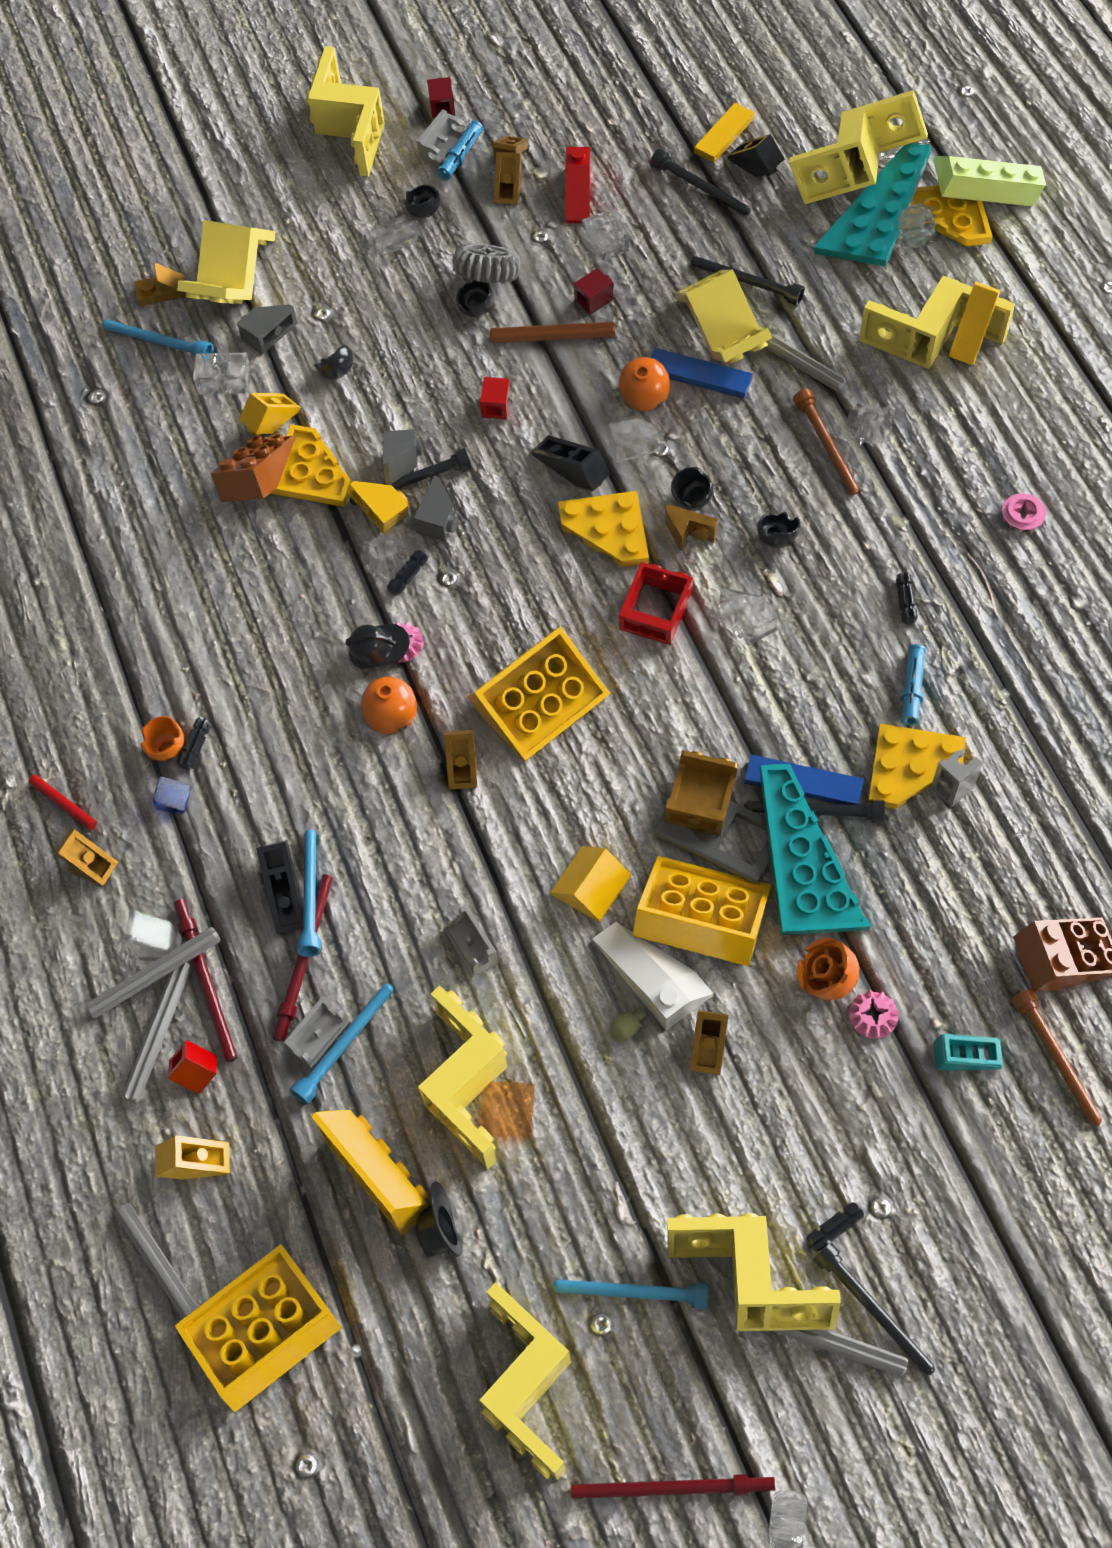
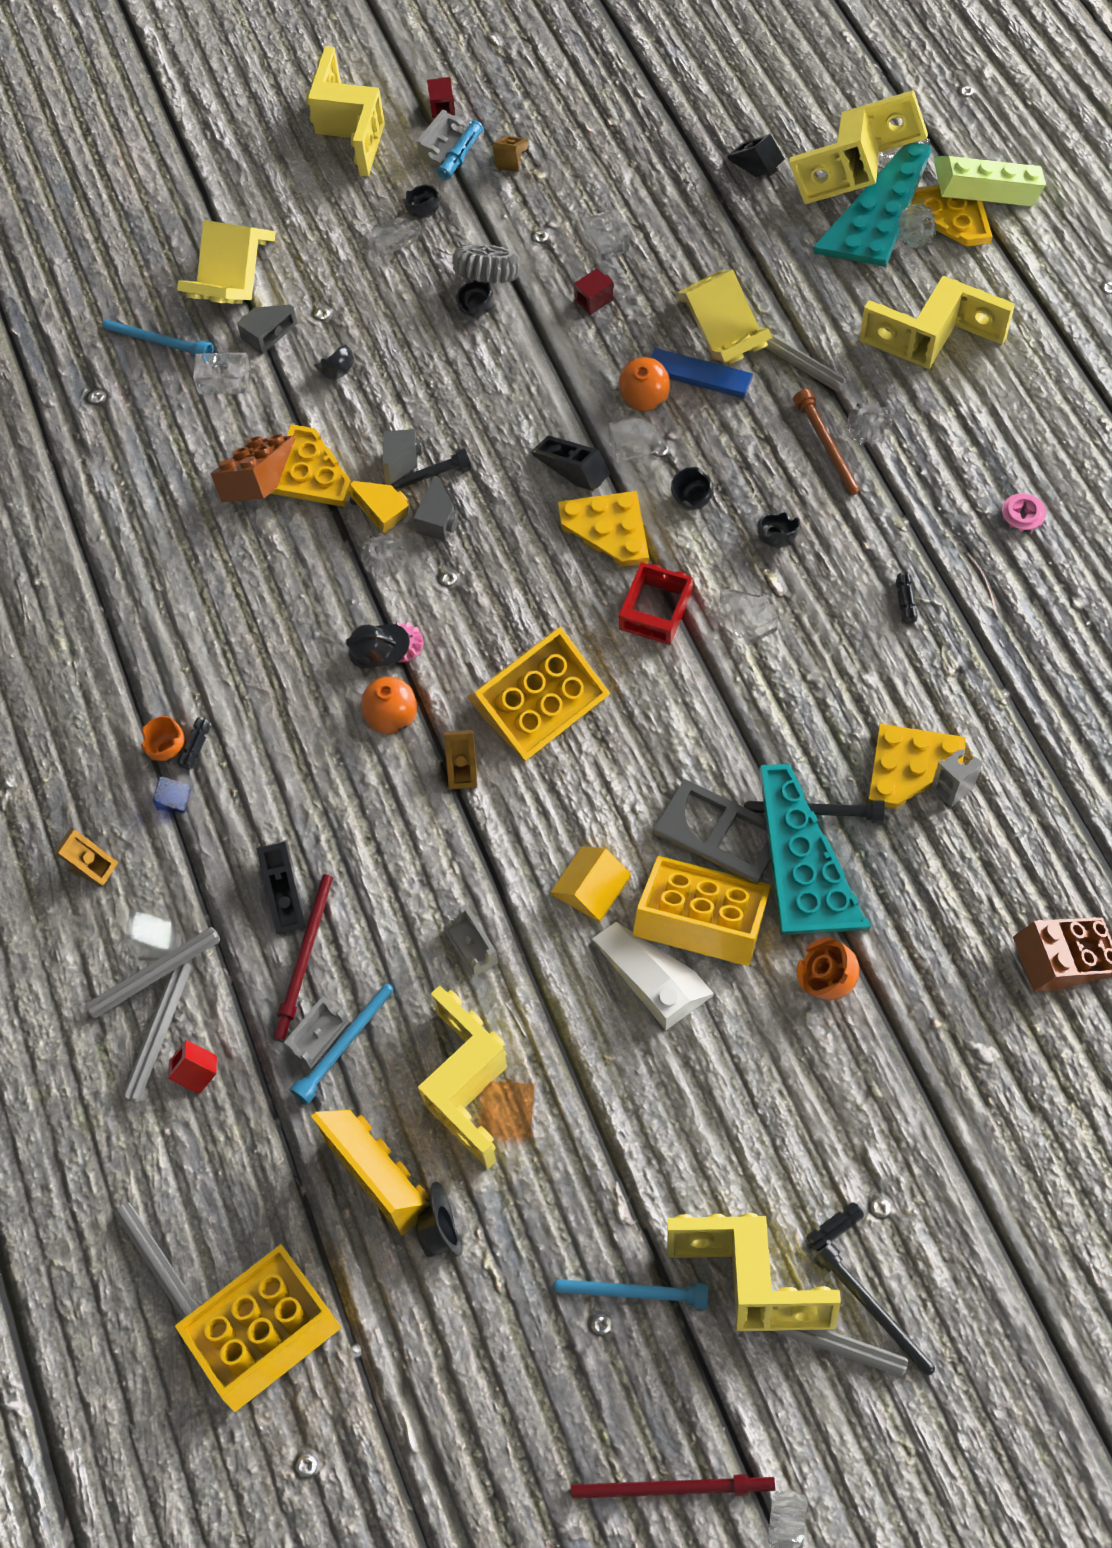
(62, 802): red bar -> none
(159, 288): pearl gold slope -> none
(188, 929): dark red bar -> none
(191, 1158): yellow slope -> none
(267, 412): yellow slope -> none
(309, 943): dark azure piece -> none
(407, 572): black axle -> none
(494, 398): red panel -> none
(507, 178): pearl gold slope -> none
(524, 1382): light yellow bracket -> none
(552, 332): dark orange axle -> none
(577, 184): red slope -> none
(627, 1024): olive cylinder -> none
(661, 161): black piece -> none
(686, 522): pearl gold slope -> none
(701, 792): pearl gold panel -> none
(709, 1042): pearl gold slope -> none
(724, 132): yellow tile -> none
(792, 293): black piece -> none
(815, 782): blue tile -> none
(864, 1023): bright pink gear -> none
(910, 711): dark azure pin -> none
(948, 1055): teal slope -> none
(974, 323): yellow tile -> none
(1027, 1003): dark orange piece -> none

